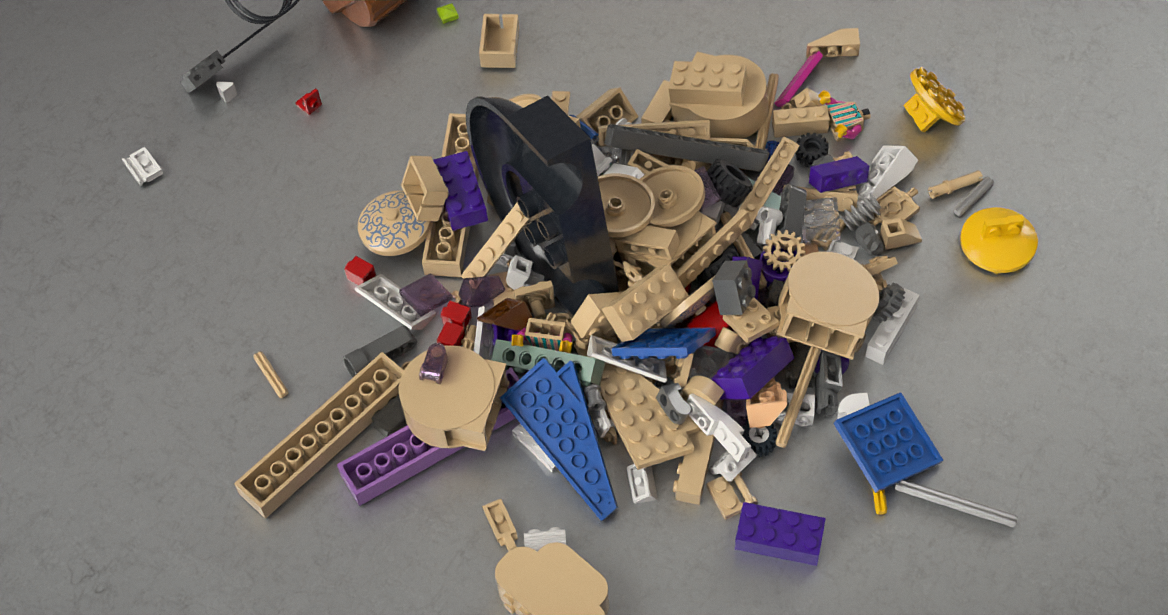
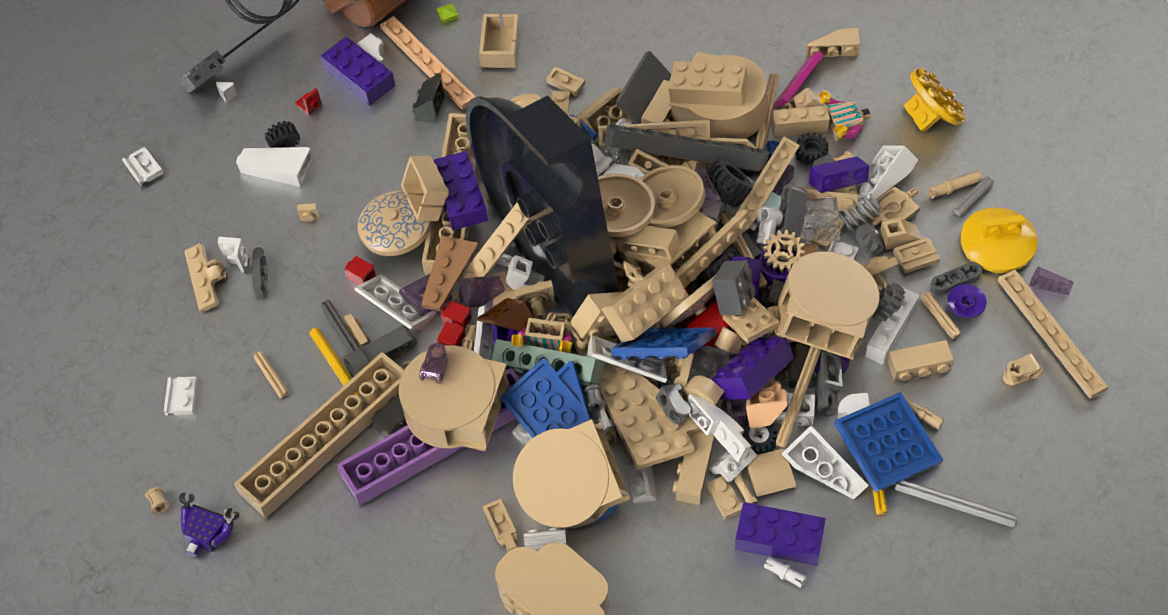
(157, 500): none -> tan bush
(180, 396): none -> white plate
(204, 276): none -> tan plate
(204, 527): none -> dark purple torso
(234, 252): none -> white bracket
(259, 271): none -> dark grey hinge
(276, 164): none -> white slope
(287, 131): none -> black tyre
(308, 212): none -> tan plate
(331, 357): none -> yellow axle
(339, 325): none -> dark grey axle
(355, 328): none -> tan plate
(358, 70): none -> dark purple brick
(373, 46): none -> white arch
(426, 61): none -> light nougat plate
(429, 100): none -> pearl dark grey slope
(447, 269): none -> medium nougat wing
(565, 81): none -> tan plate
(568, 476): none -> tan brick
(642, 87): none -> dark grey tile
(770, 473): none -> tan slope
(785, 572): none -> white pin
(820, 461): none -> white wedge
(916, 255): none -> tan plate
(920, 360): none -> tan brick
(926, 416): none -> tan pin
(940, 315): none -> tan axle
(959, 271): none -> dark grey beam
(968, 295): none -> dark purple dish
(1022, 370): none -> tan piece
(1049, 281): none -> clear purple slope
(1053, 334): none -> tan plate

